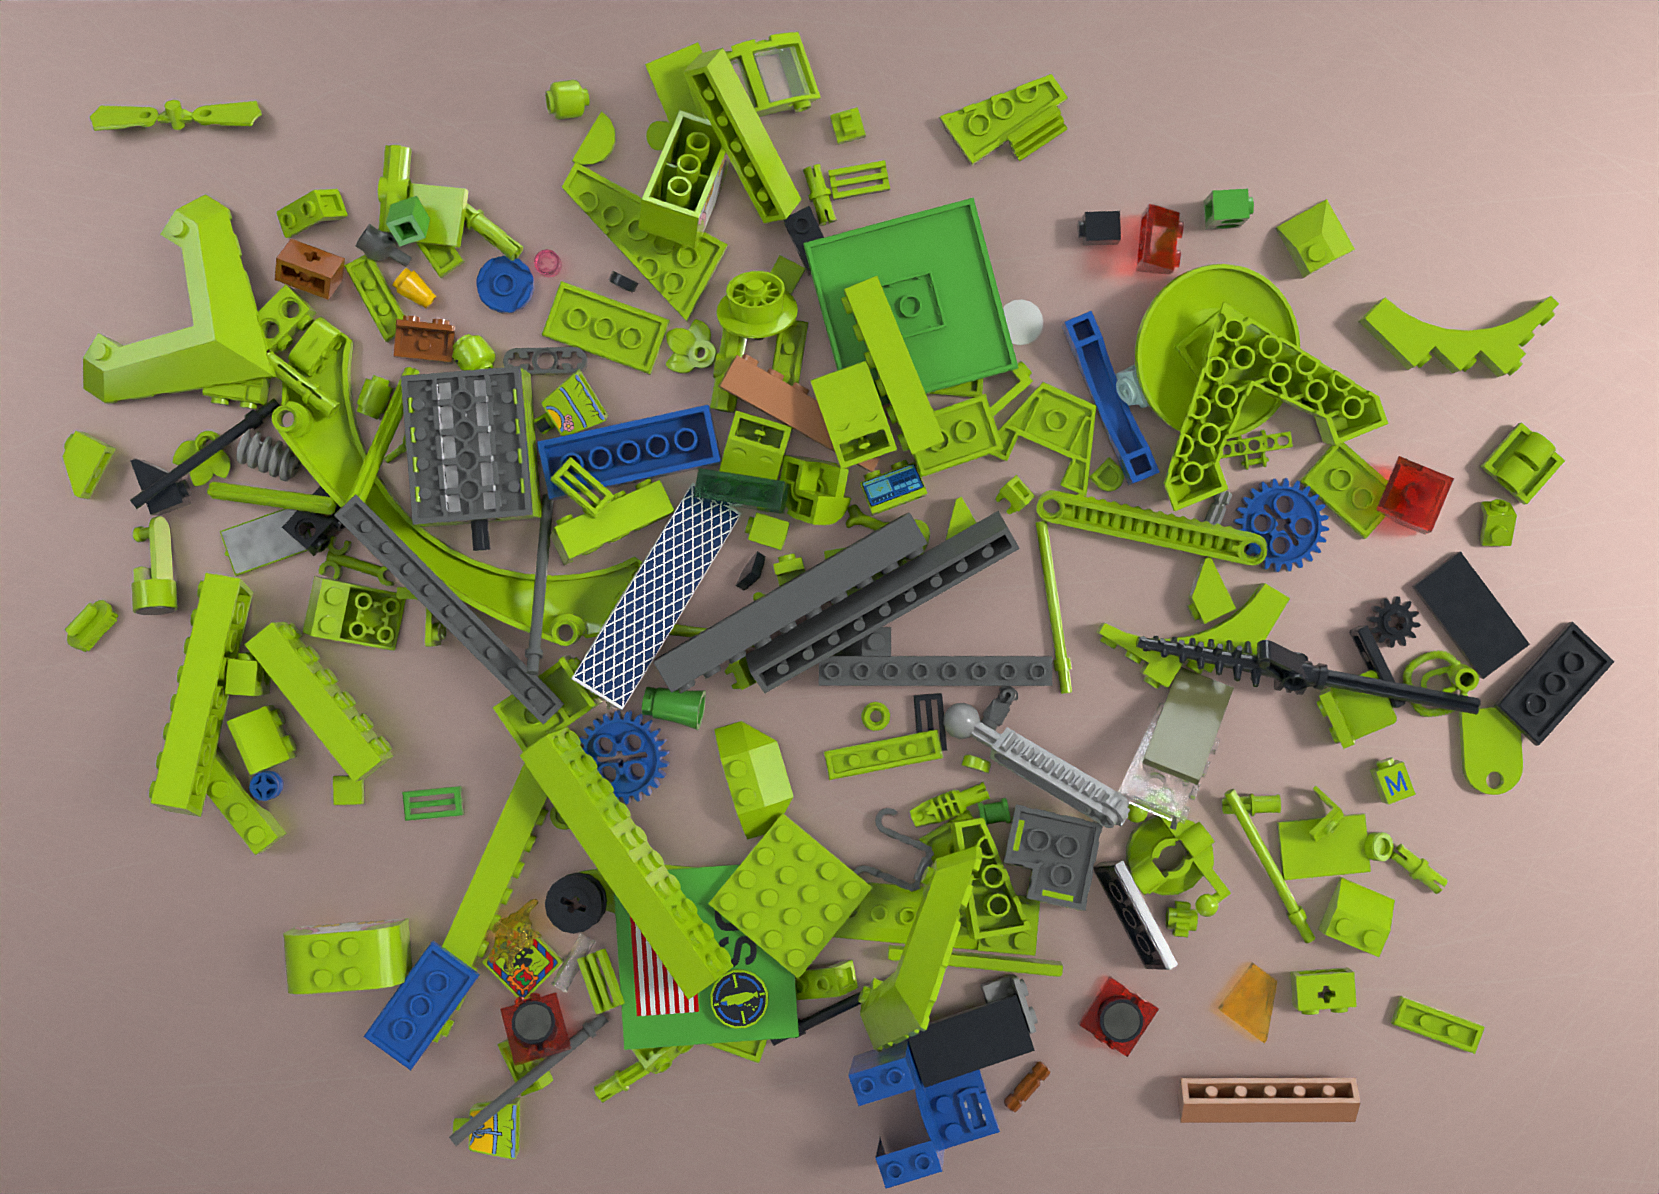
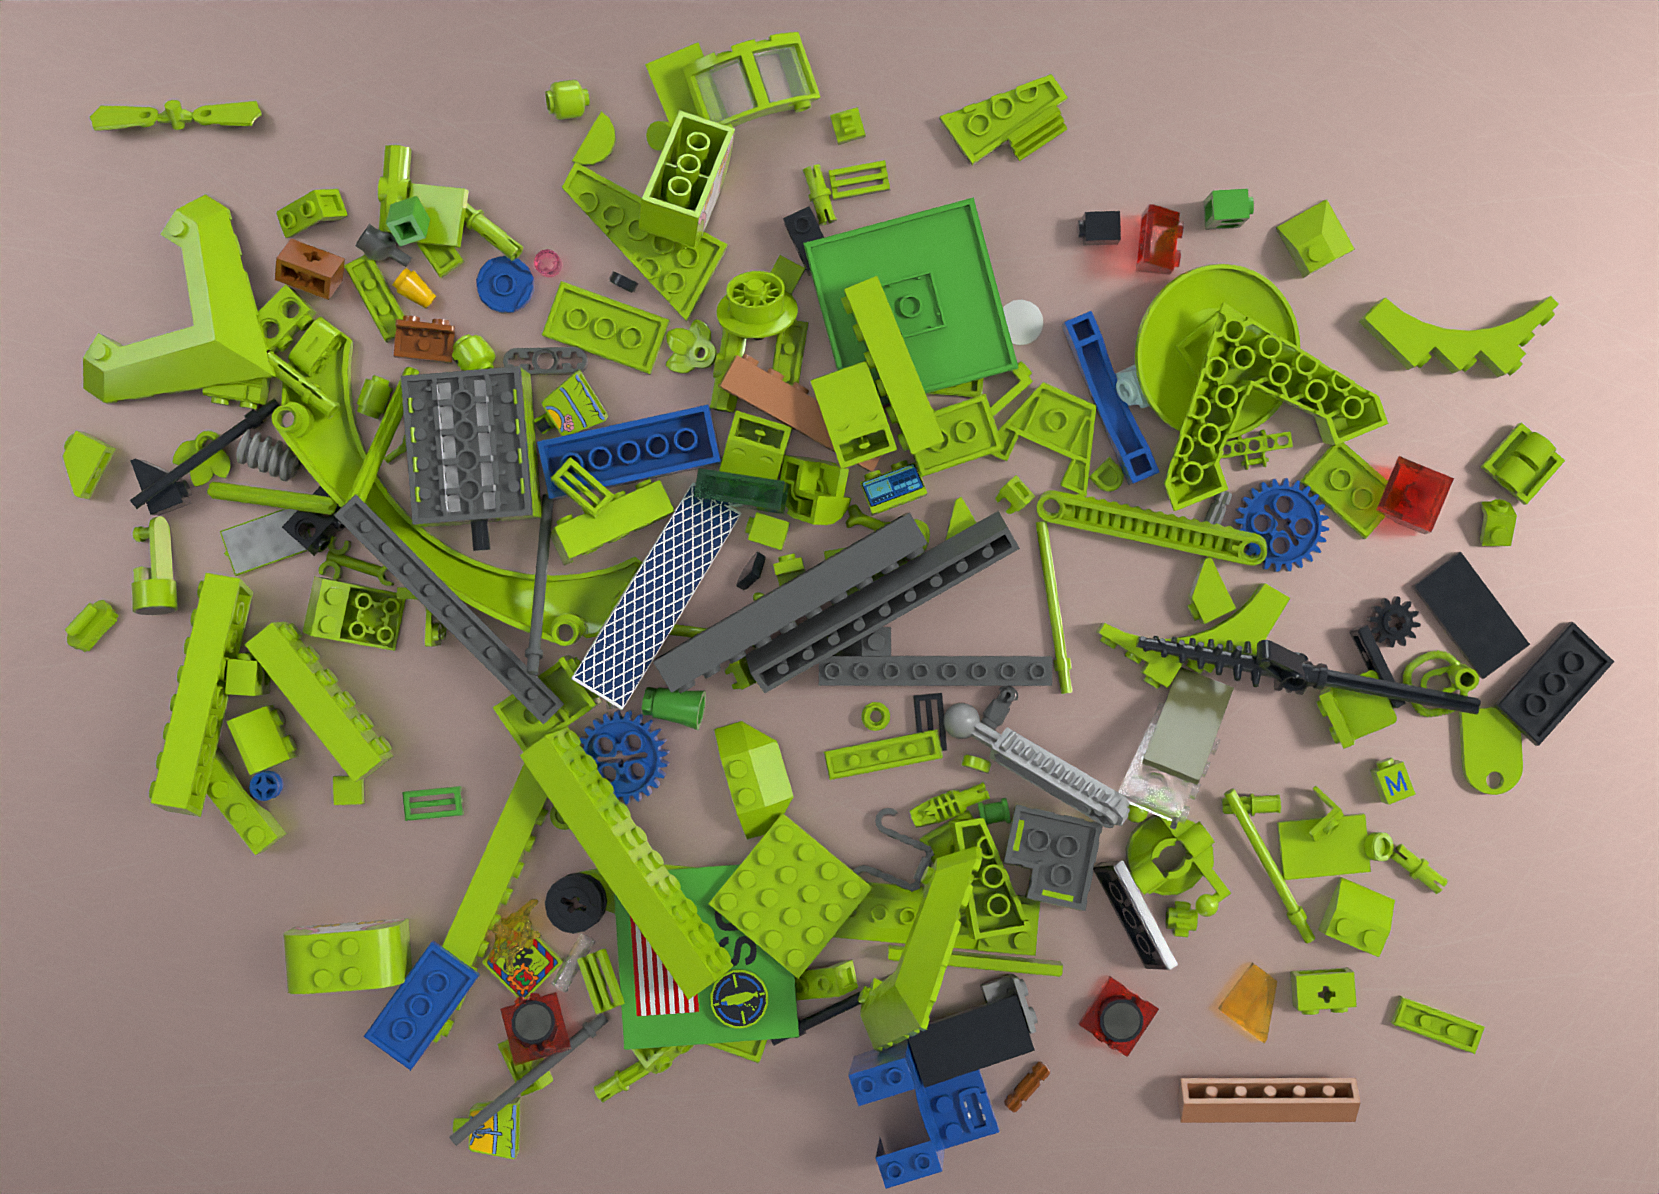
(742, 135): lime brick -> none

